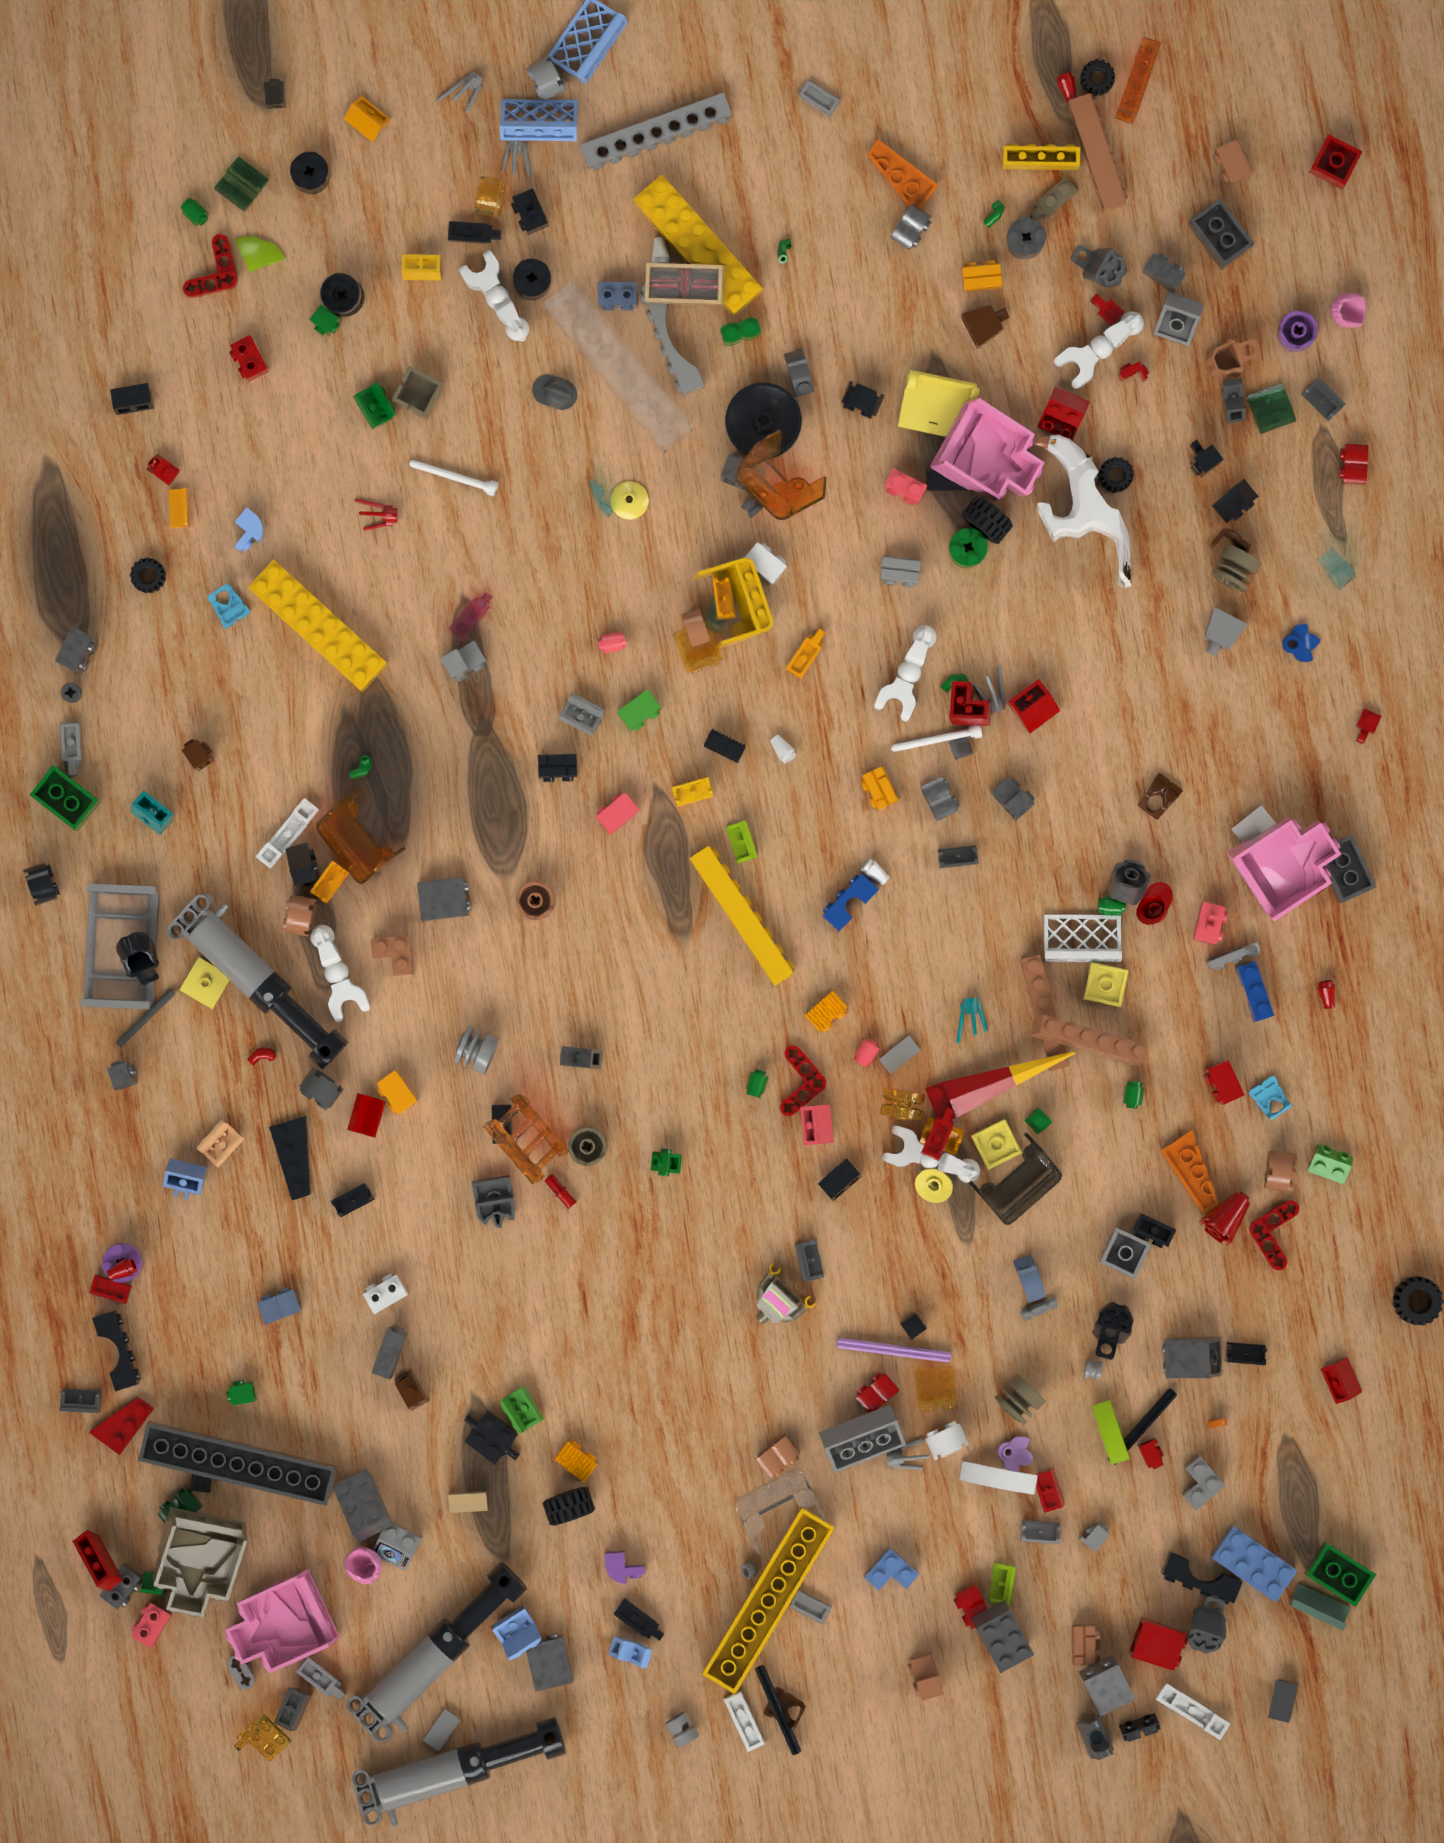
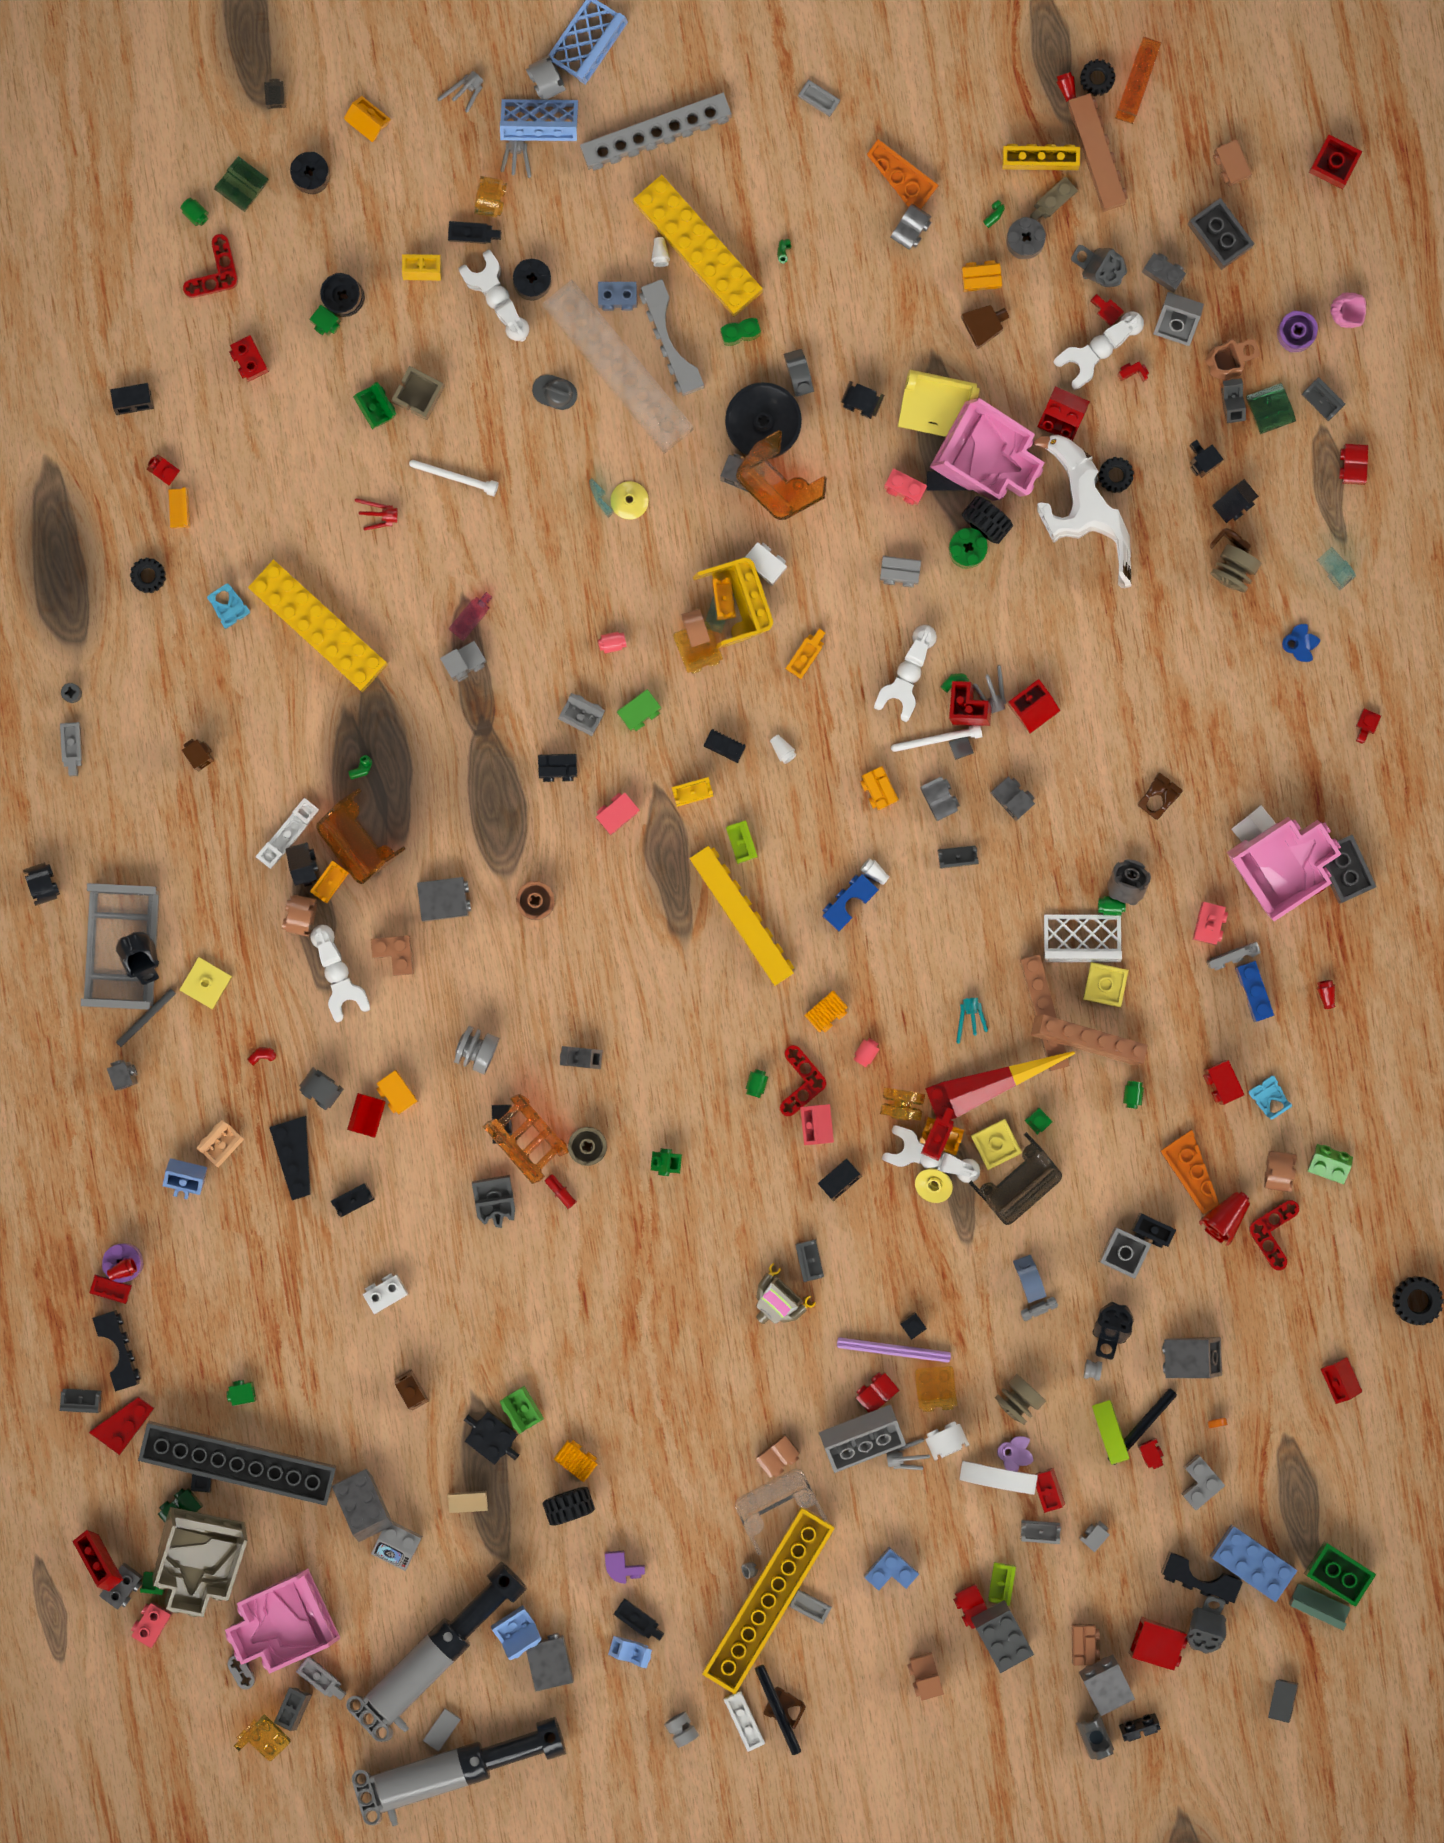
(65, 798): green brick -> none
(77, 650): flat silver brick -> none
(151, 812): teal brick -> none
(252, 526): light blue brick -> none
(253, 975): piece -> none
(258, 252): lime brick -> none
(279, 1306): sand blue brick -> none
(363, 1565): bright pink hair -> none
(389, 1352): flat silver brick -> none
(530, 212): black brick -> none
(684, 284): clear brick -> none
(752, 506): dark grey wheel -> none
(899, 1054): light grey tile -> none
(1155, 904): red piece -> none
(1193, 1711): white slope -> none
(1222, 631): light grey torso -> none
(1245, 1353): black hinge -> none

